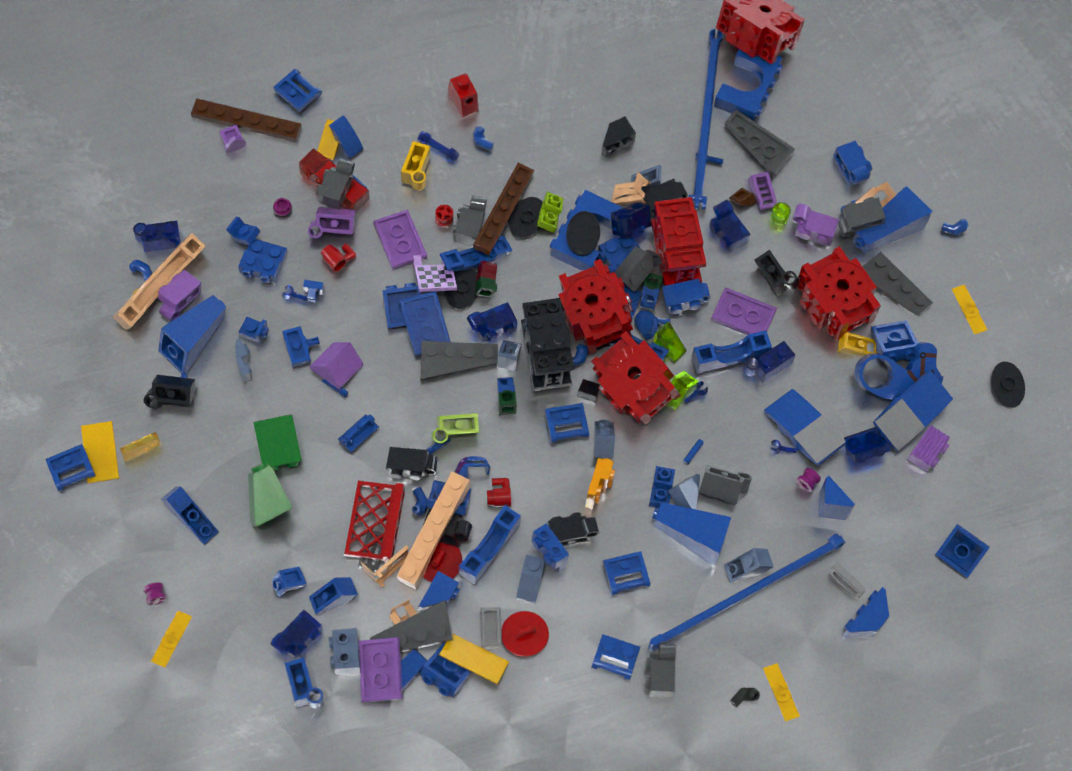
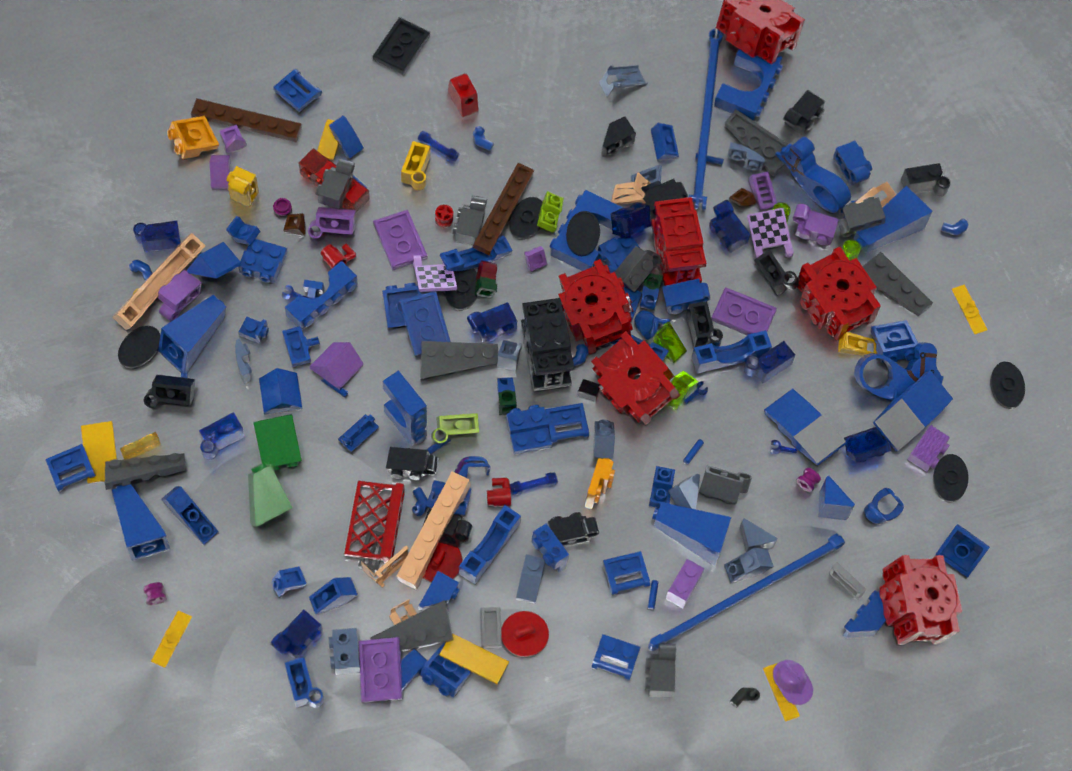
(139, 347): none -> black piece
(139, 527): none -> blue slope
(142, 468): none -> dark grey wing
(192, 136): none -> light orange plate
(214, 262): none -> blue slope
(219, 171): none -> medium lavender slope
(220, 435): none -> clear blue hinge
(242, 186): none -> yellow hinge
(280, 391): none -> blue slope
(295, 224): none -> reddish brown slope
(304, 310): none -> blue arch
(401, 45): none -> black tile
(405, 408): none -> blue arch
(528, 429): none -> blue plate
(535, 258): none -> medium lavender tile
(549, 479): none -> clear blue bar
(632, 79): none -> sand blue piece
(653, 593): none -> blue piece
(664, 141): none -> blue slope
(685, 583): none -> medium lavender brick
(701, 325): none -> black hinge
(752, 159): none -> sand blue slope
(755, 536): none -> sand blue slope
(769, 230): none -> lavender flag
(793, 682): none -> medium lavender piece
(804, 112): none -> black hinge
(818, 183): none -> blue animal
(853, 247): none -> clear neon green wheel
(874, 515): none -> blue piece
(920, 600): none -> red piece
(925, 179): none -> black hinge
(950, 478): none -> black piece

